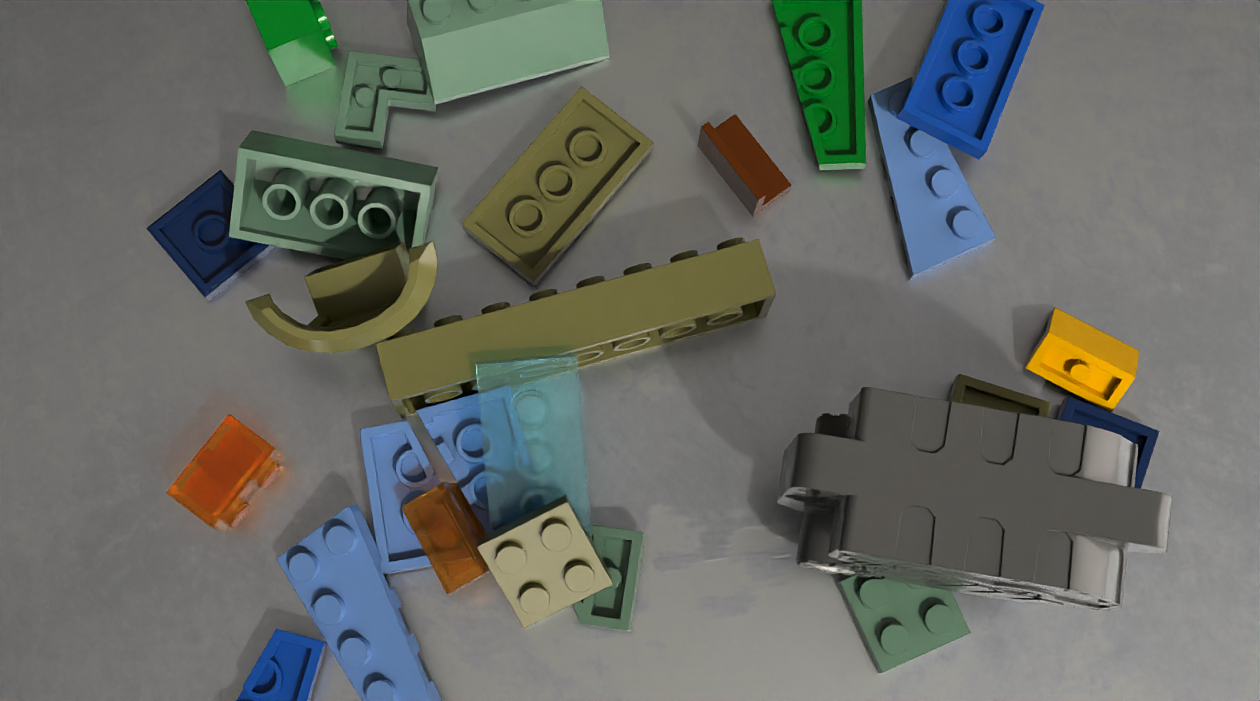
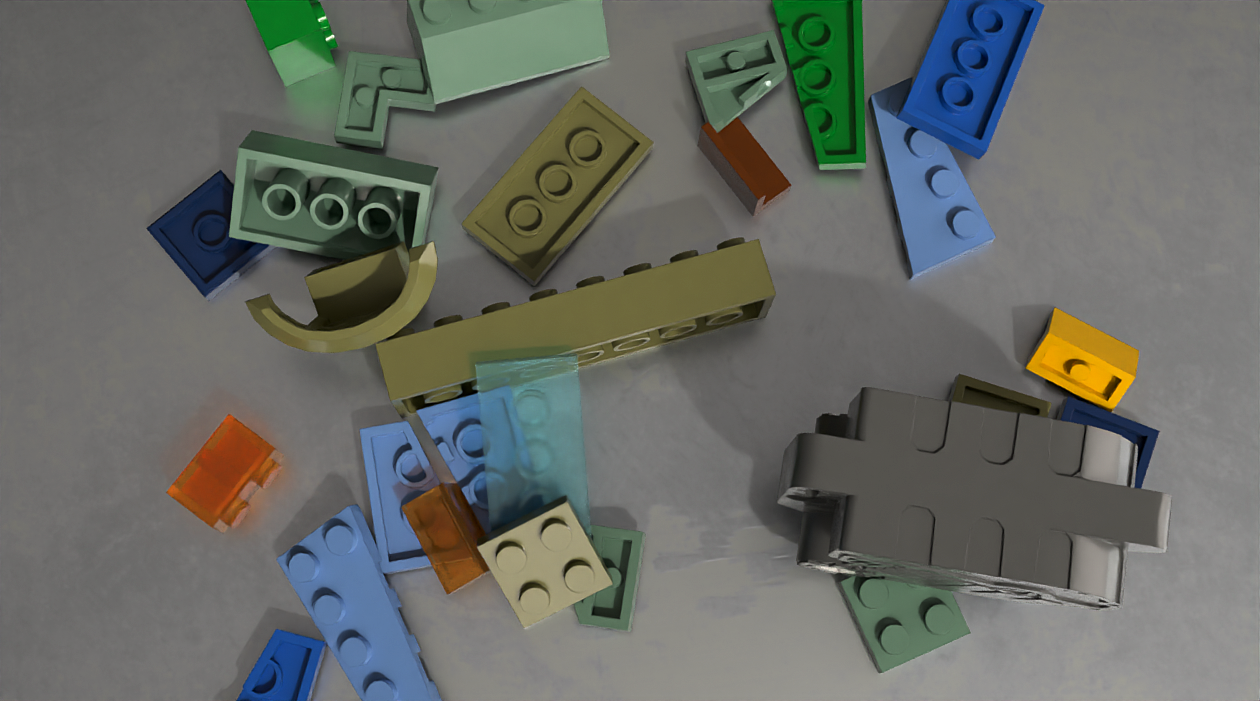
(735, 75): none -> sand green wing

